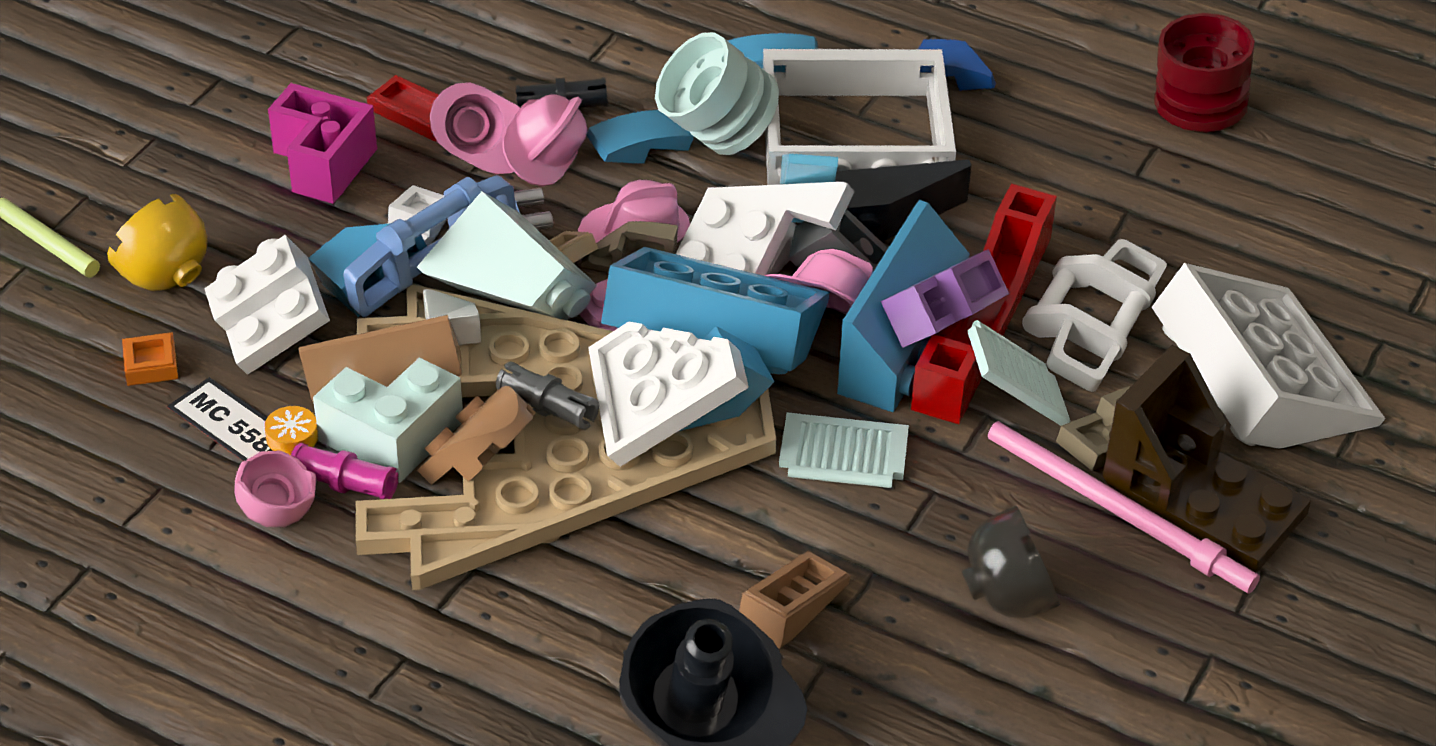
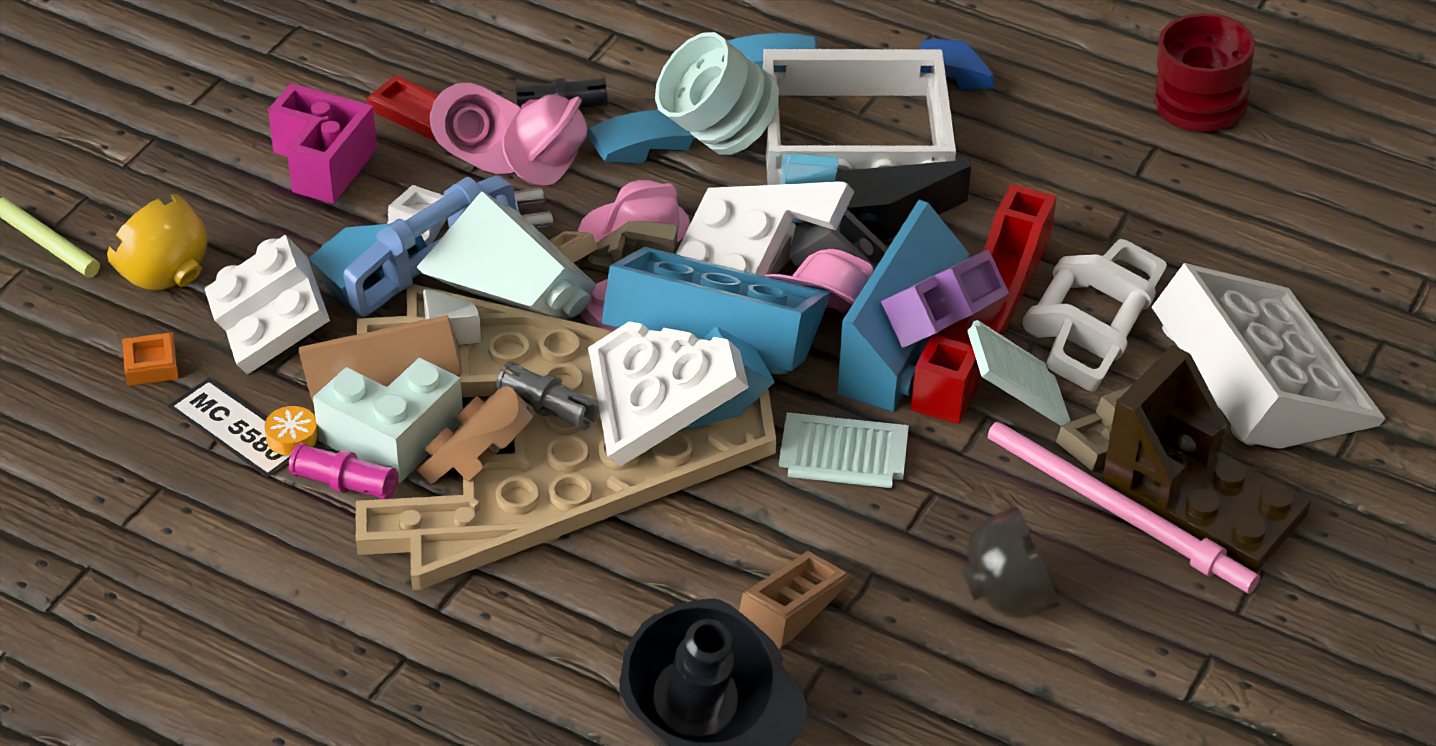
(274, 488): bright pink hair -> none

